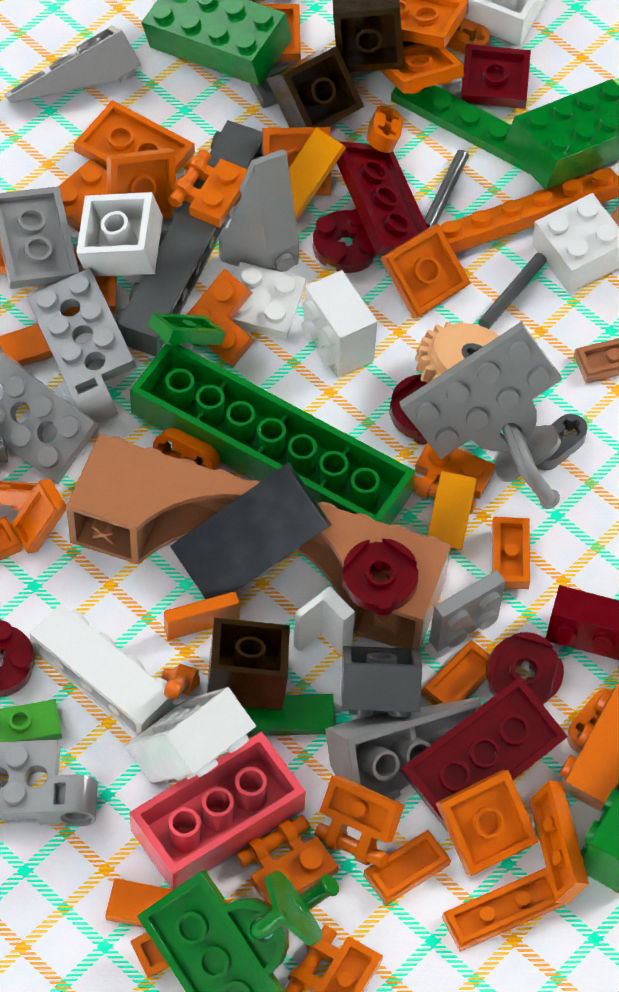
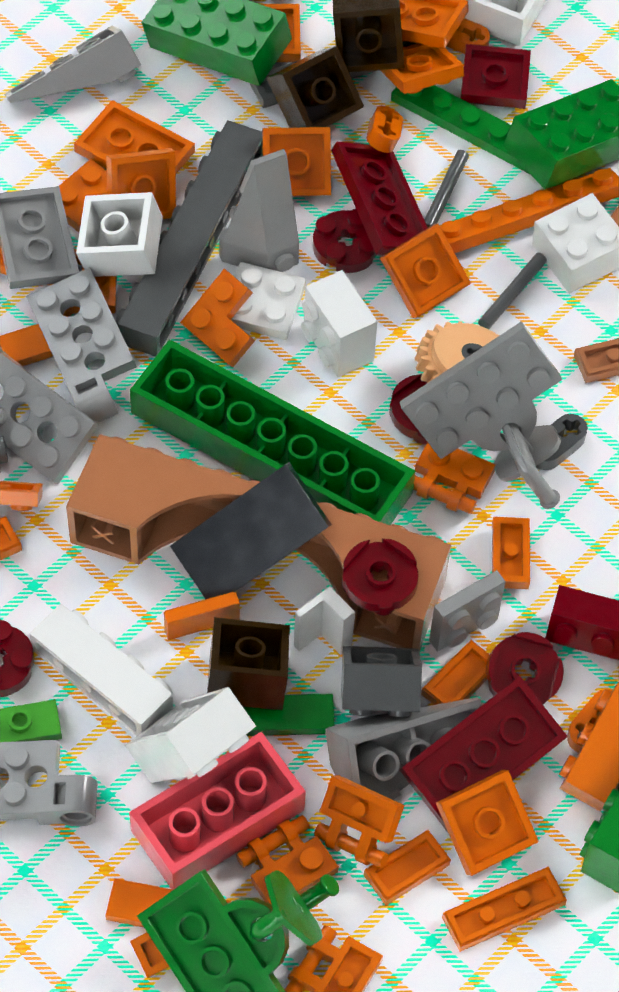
(39, 516): orange tile -> none
(180, 680): orange piece -> none
(186, 329): green plate -> none
(187, 447): orange beam -> none
(217, 194): orange plate -> none
(312, 168): light orange tile -> none
(452, 508): light orange tile -> none
(559, 842): orange plate -> none

